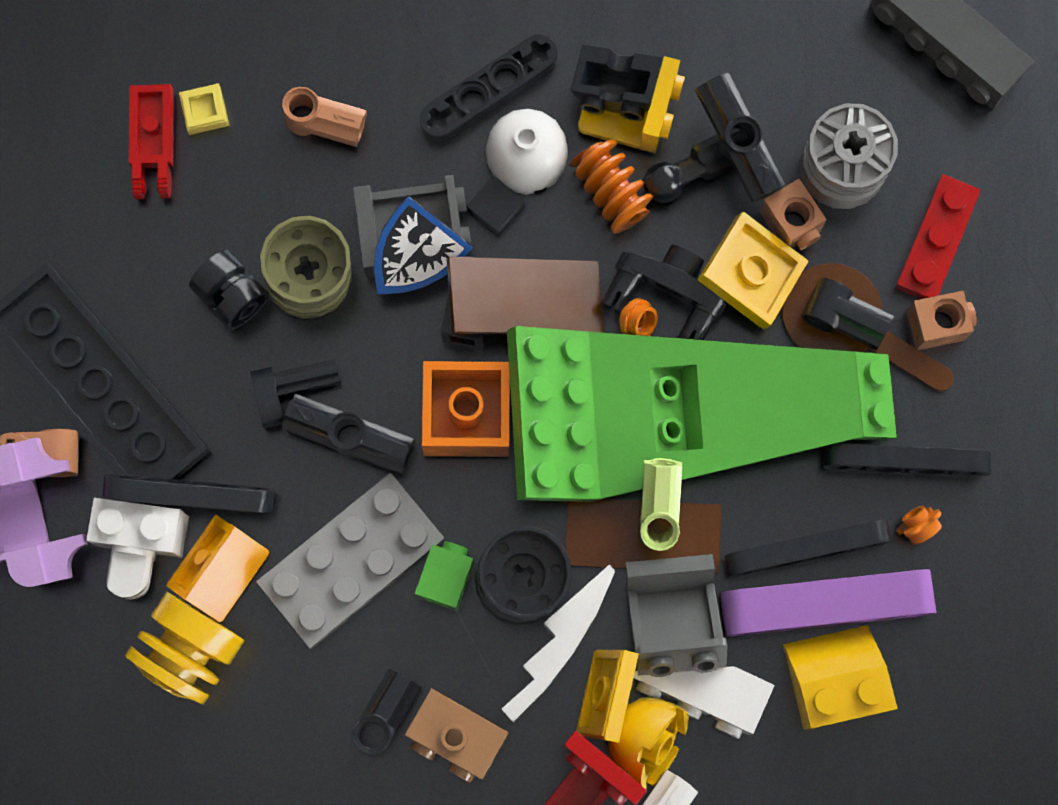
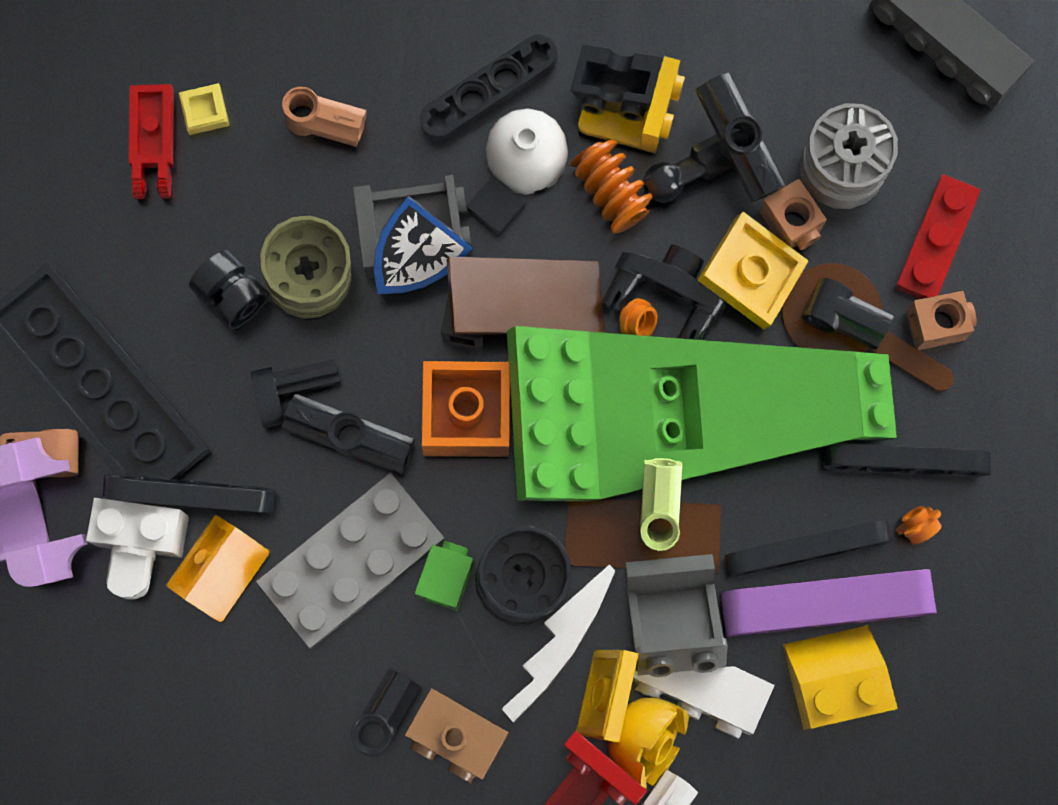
(184, 649): yellow wheel -> none

